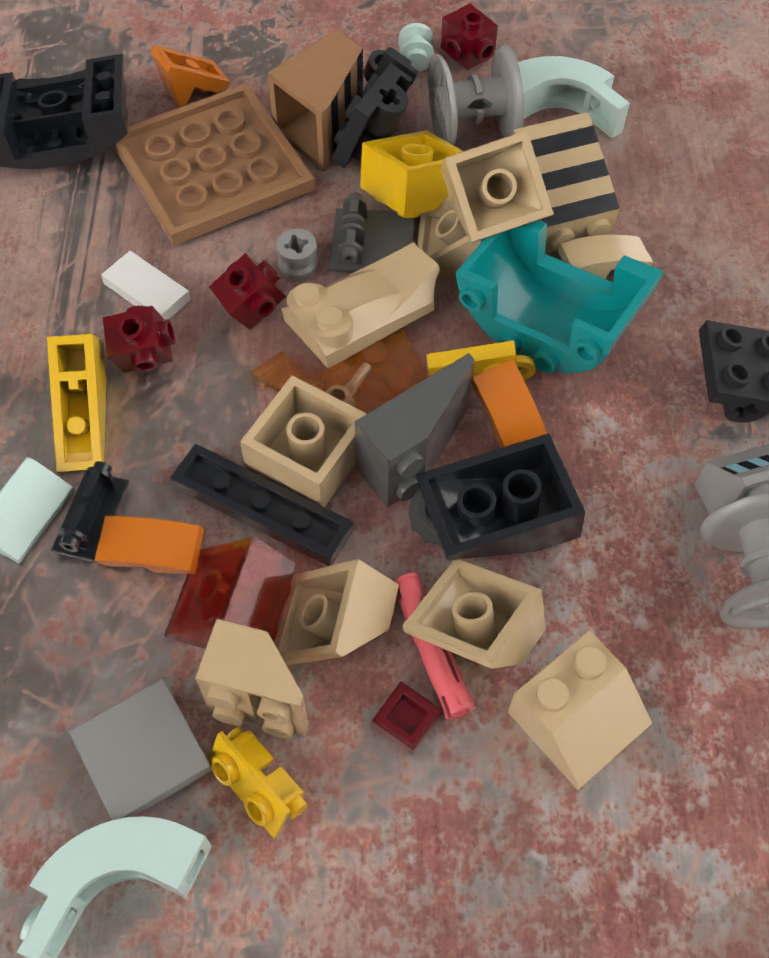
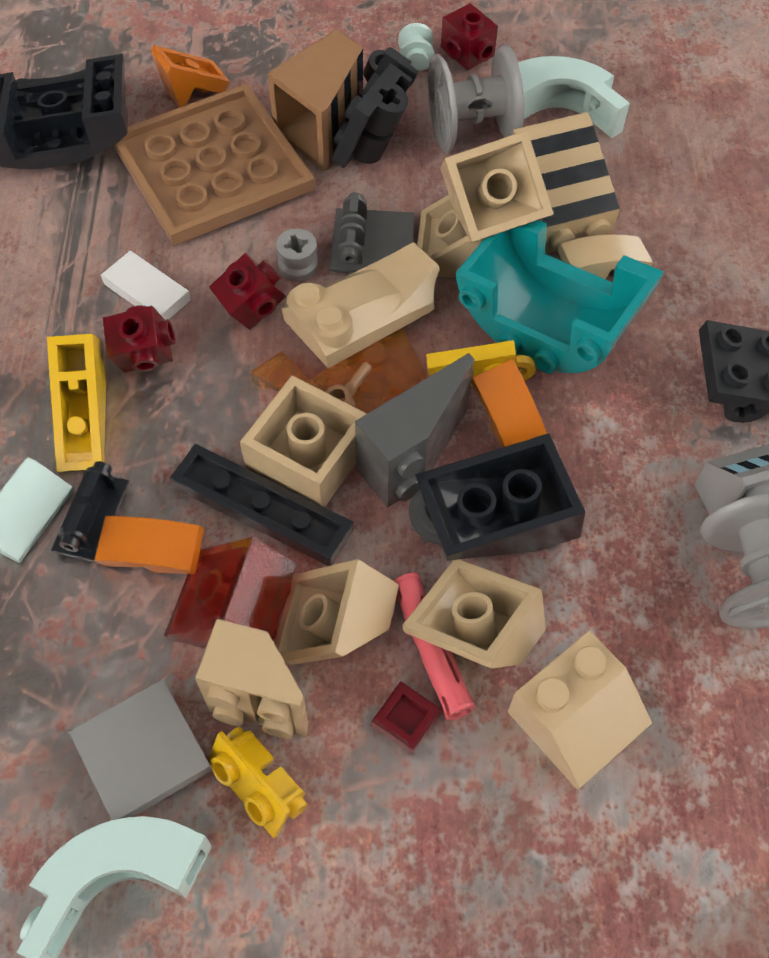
(406, 171): yellow slope -> none

